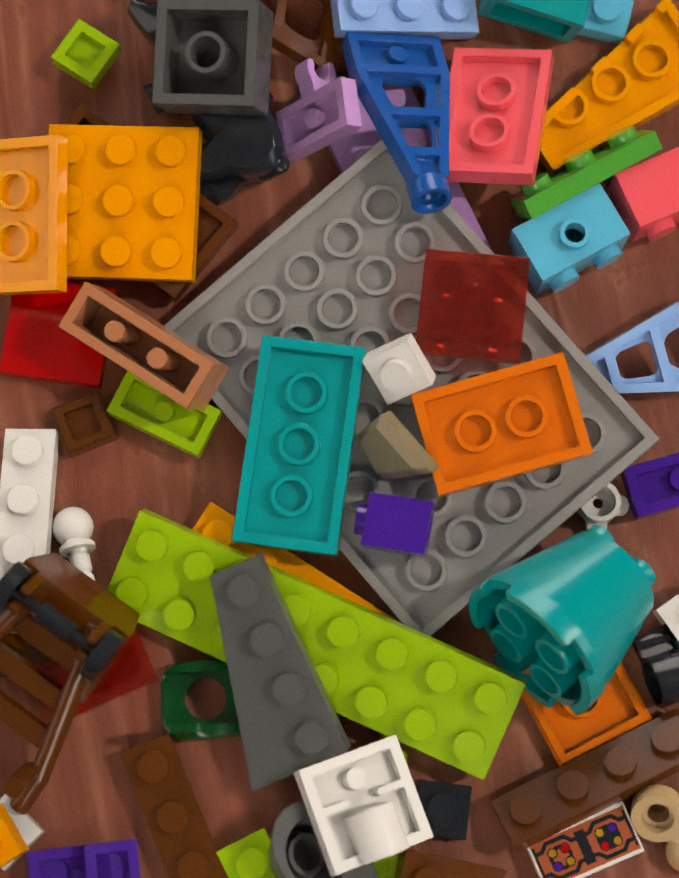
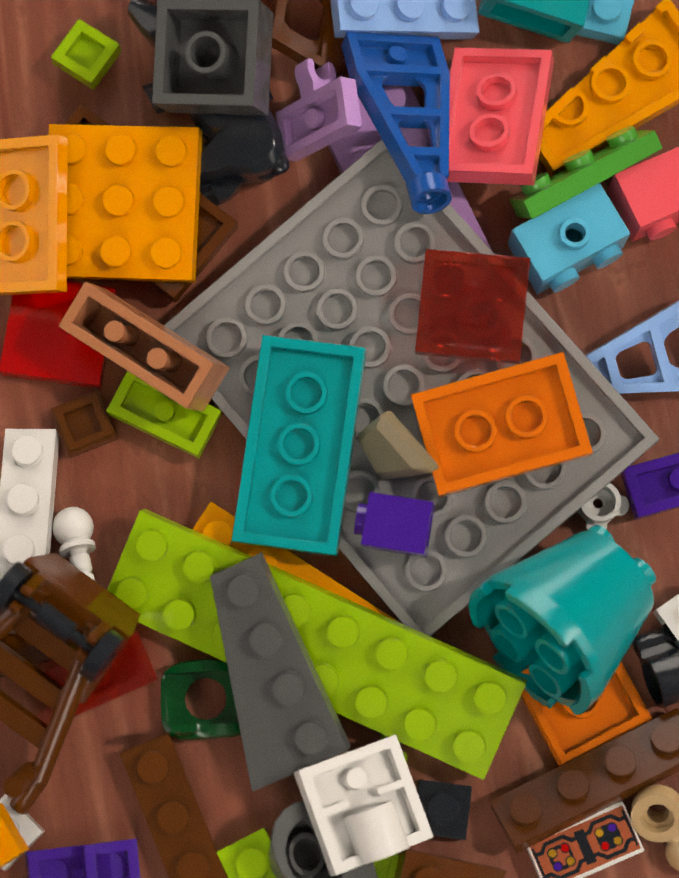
(399, 368): white plate -> none

